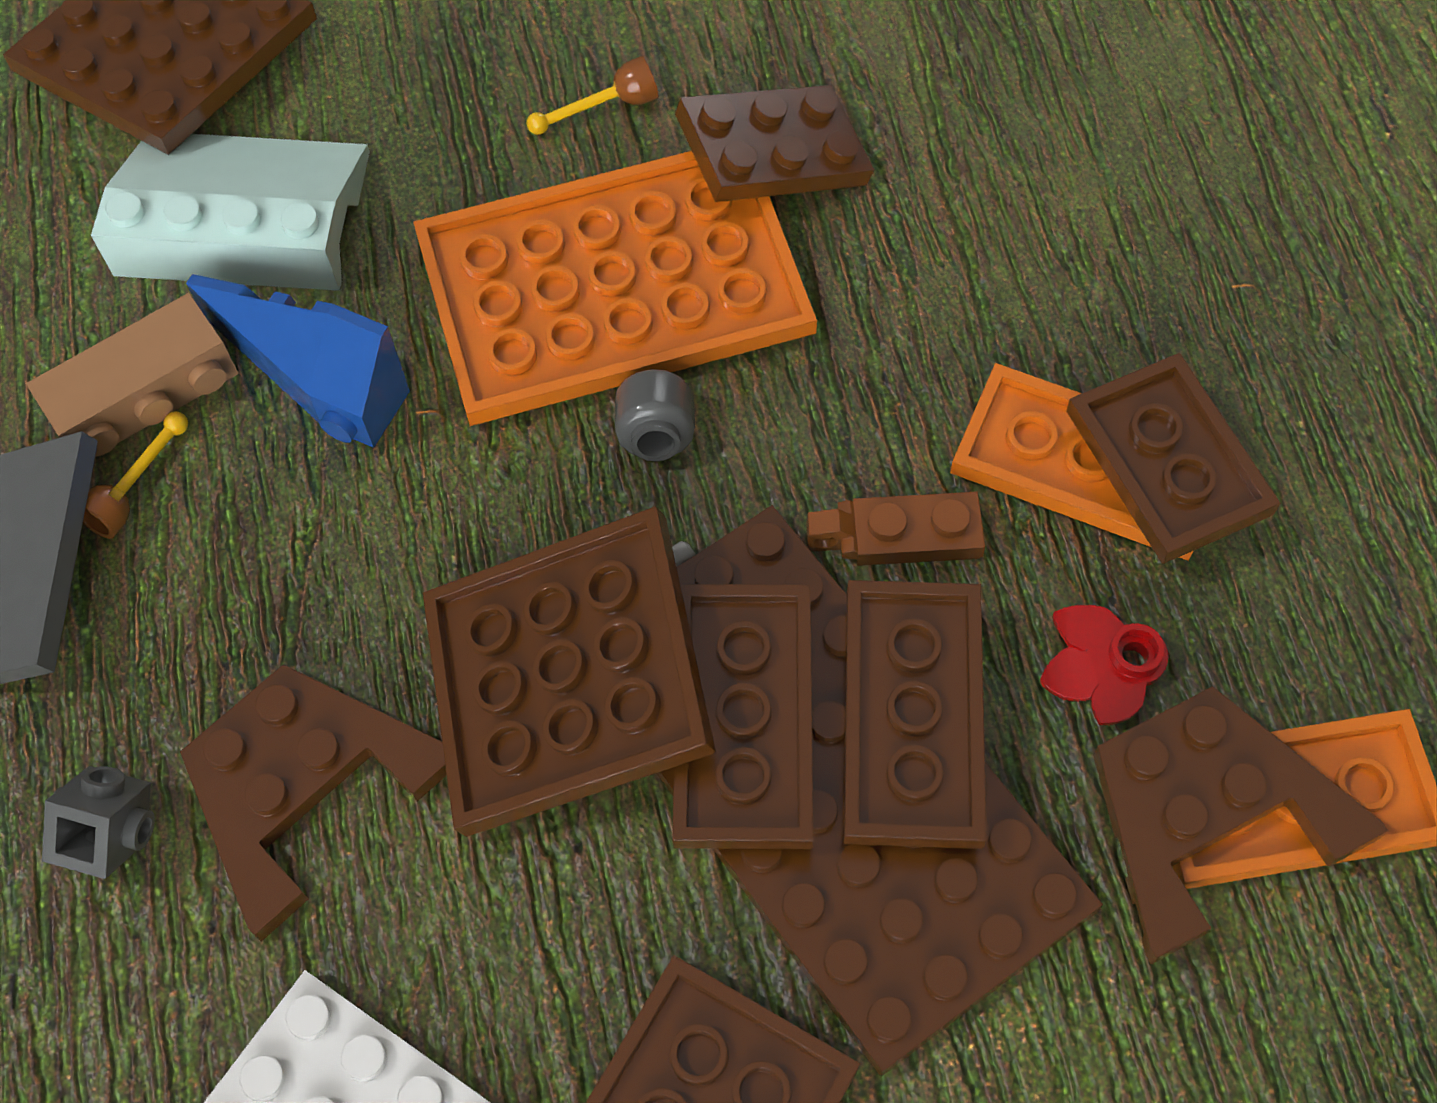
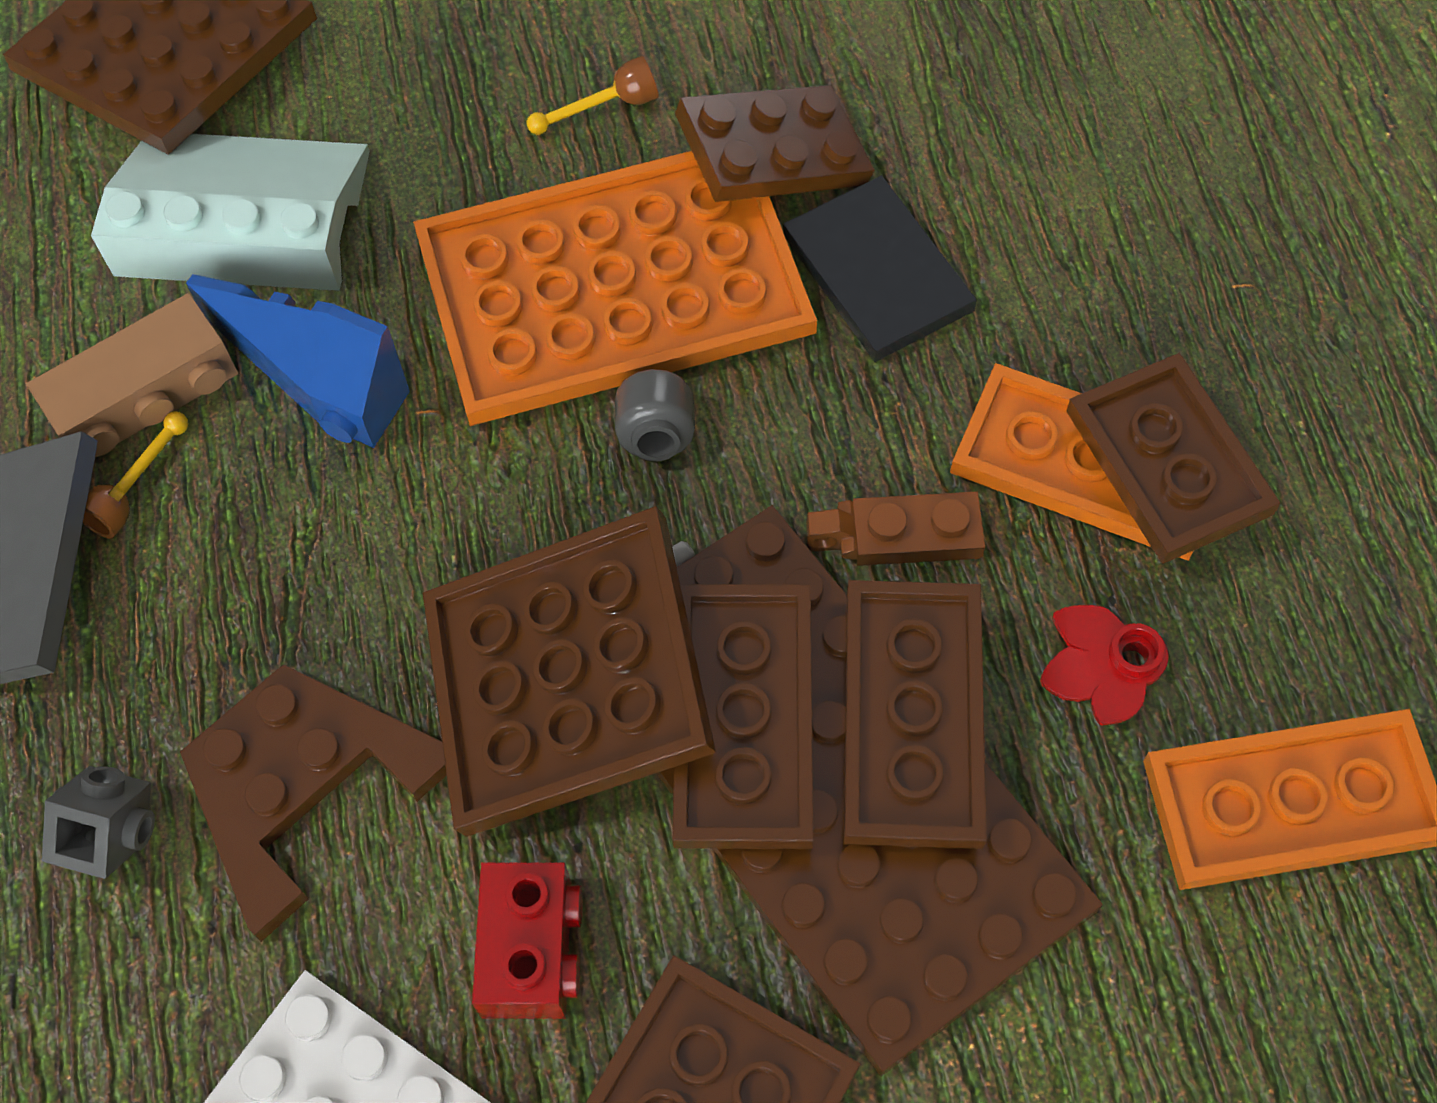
(524, 941): none -> red brick
(879, 268): none -> black tile
(1194, 782): reddish brown wing -> none

